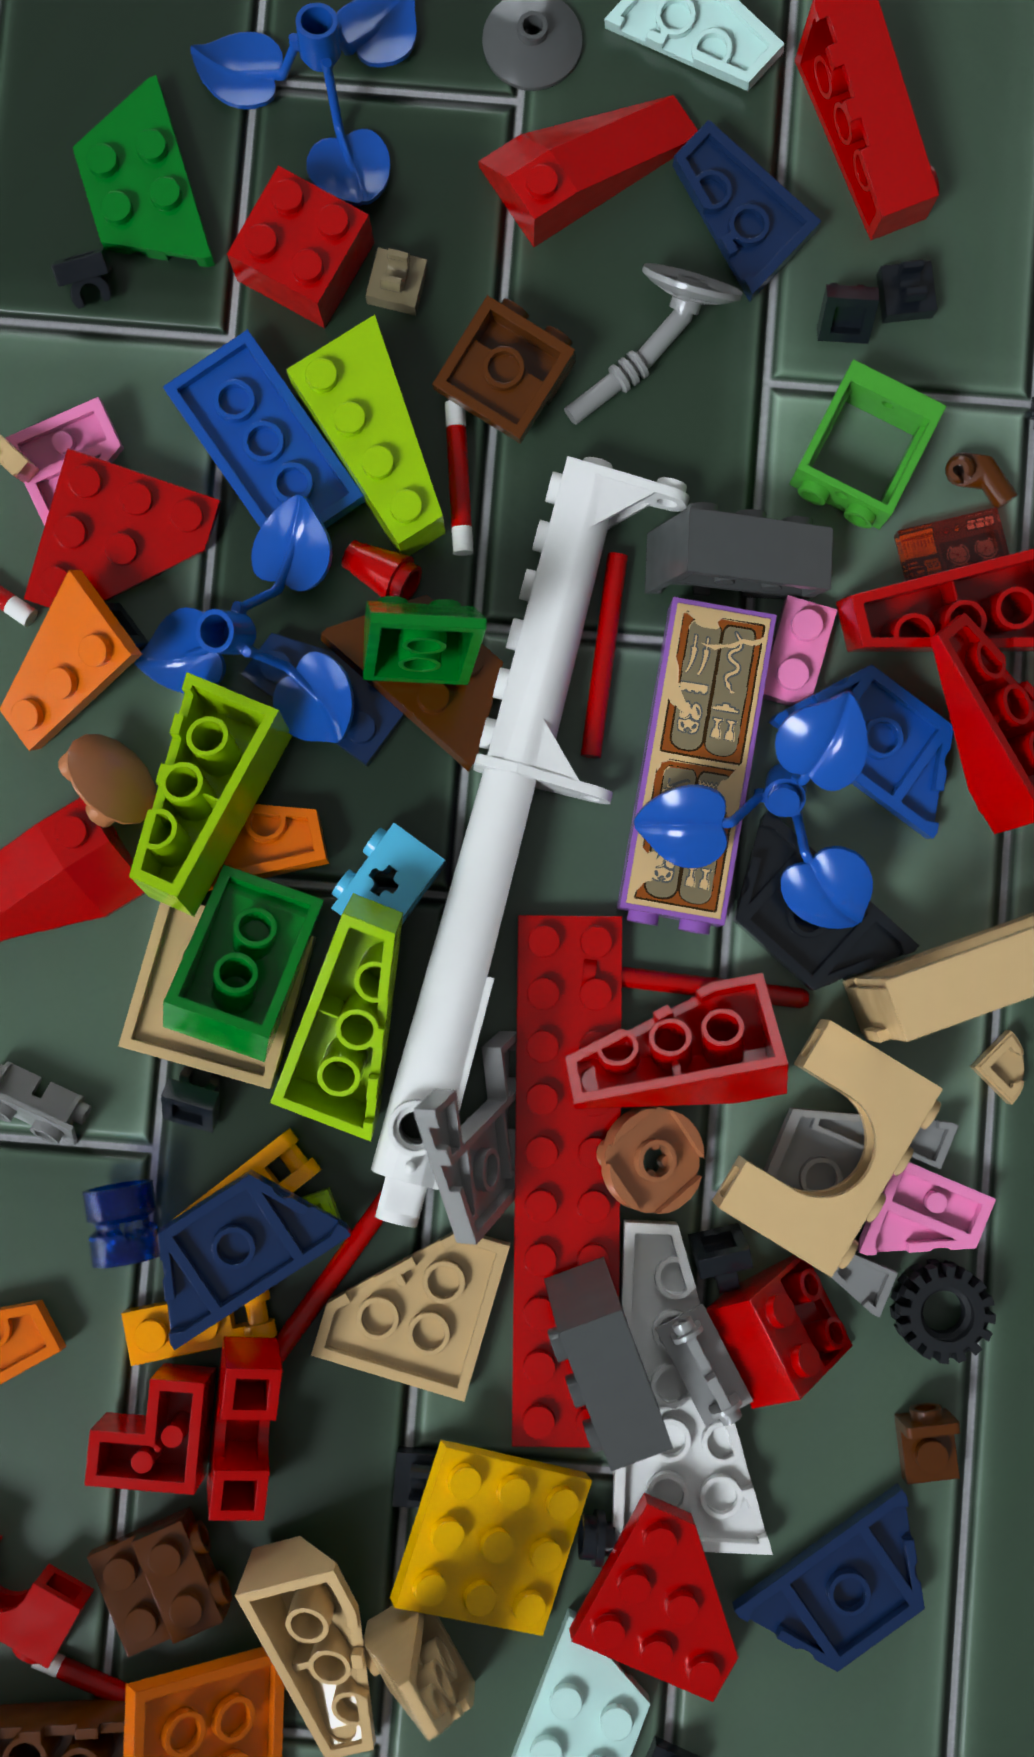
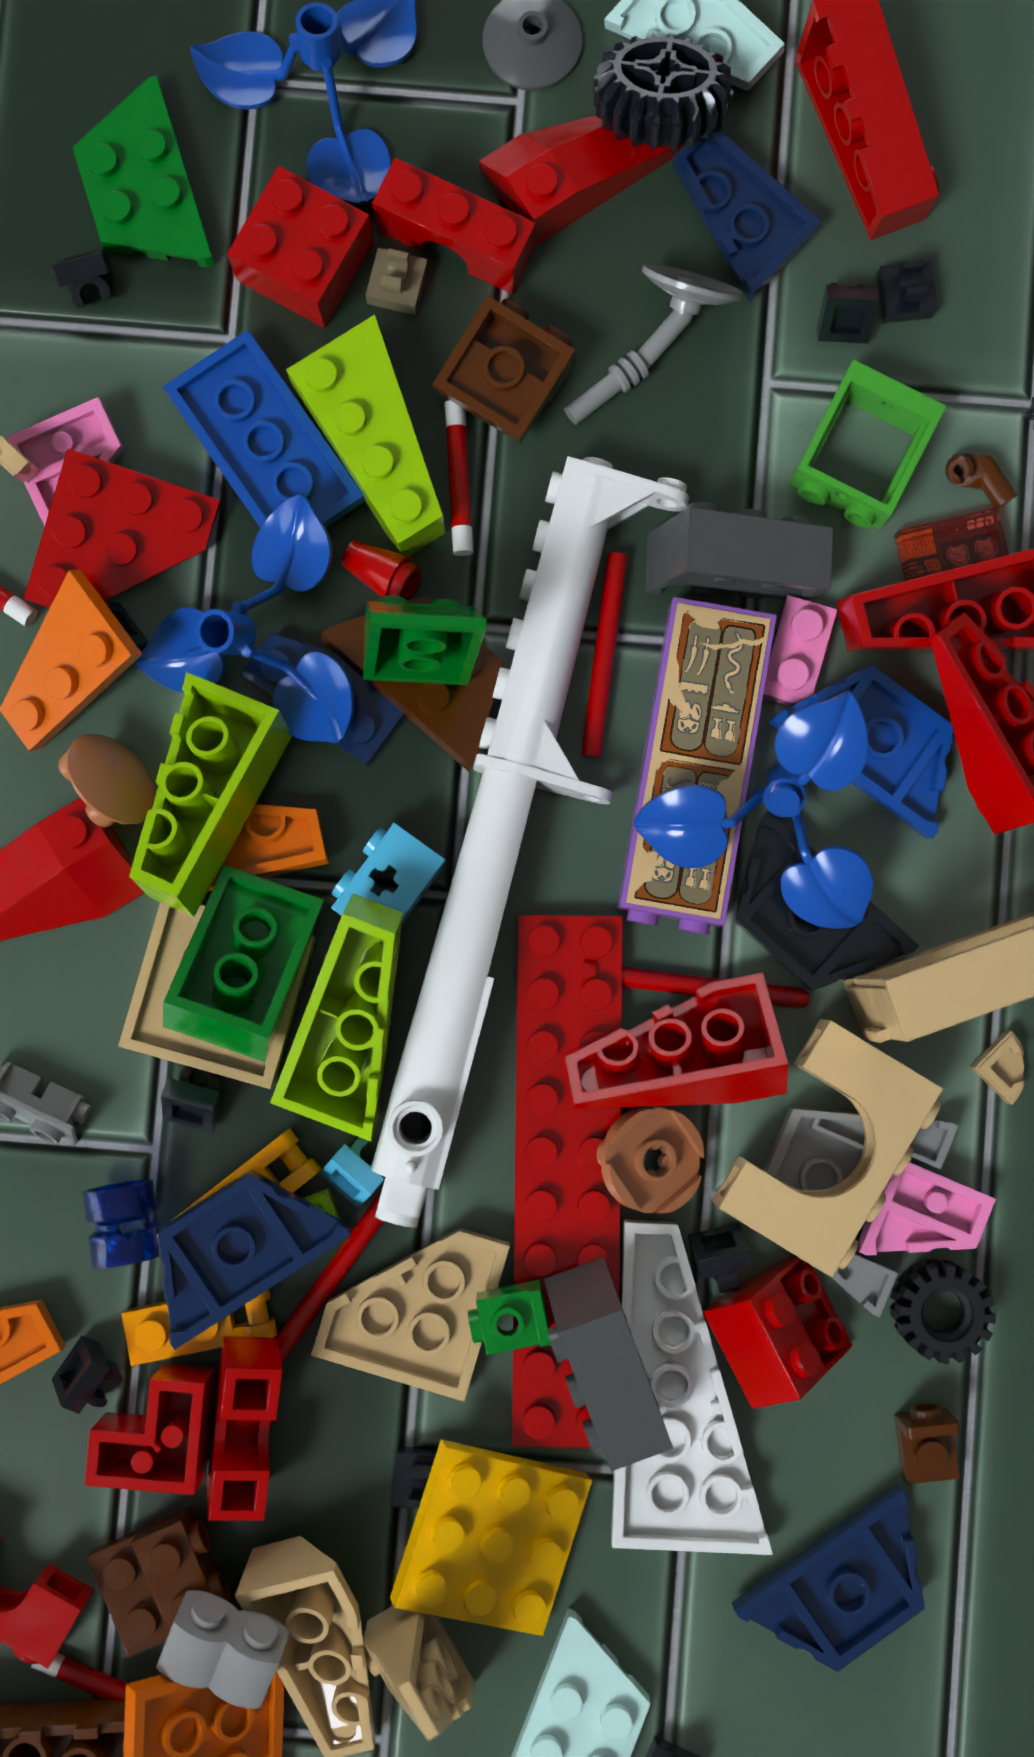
(82, 1373): none -> black tile
(223, 1649): none -> light grey brick
(352, 1174): none -> medium azure tile
(424, 208): none -> red arch
(478, 1158): light grey wing -> none
(520, 1300): none -> green brick
(595, 1538): black plate -> none
(659, 1604): red plate -> none
(662, 92): none -> black gear
(705, 1366): light grey hinge -> none

